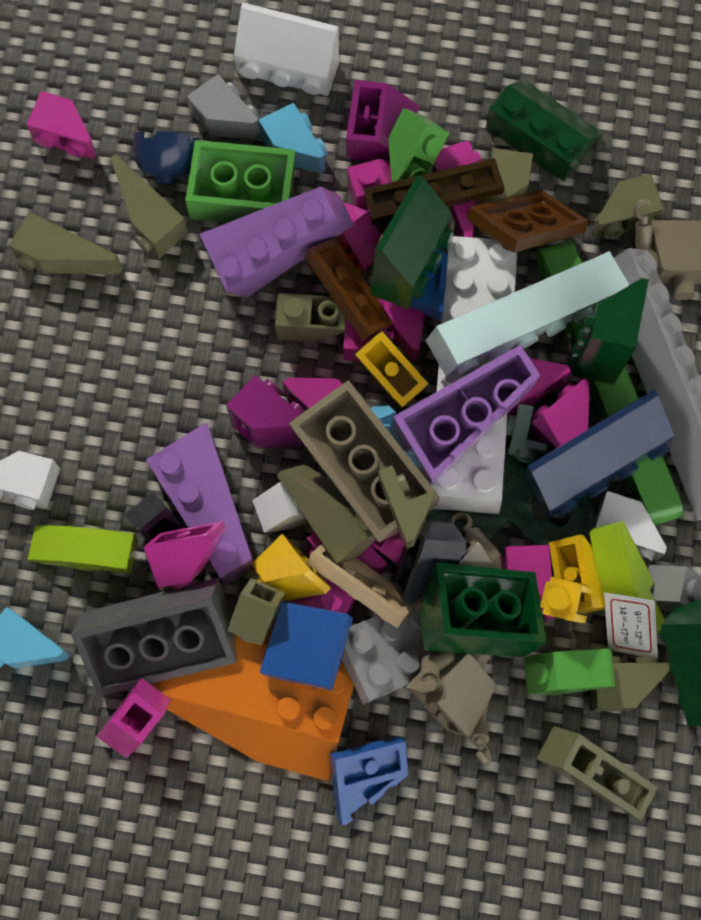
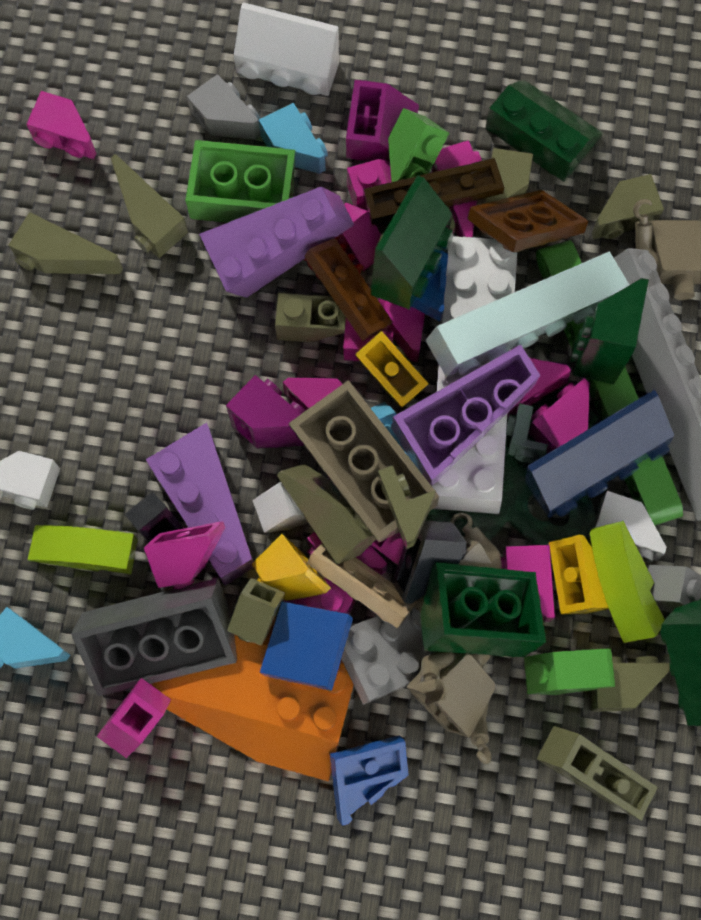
(164, 156): dark blue cylinder -> none
(562, 599): yellow window -> none
(631, 625): white sticker -> none

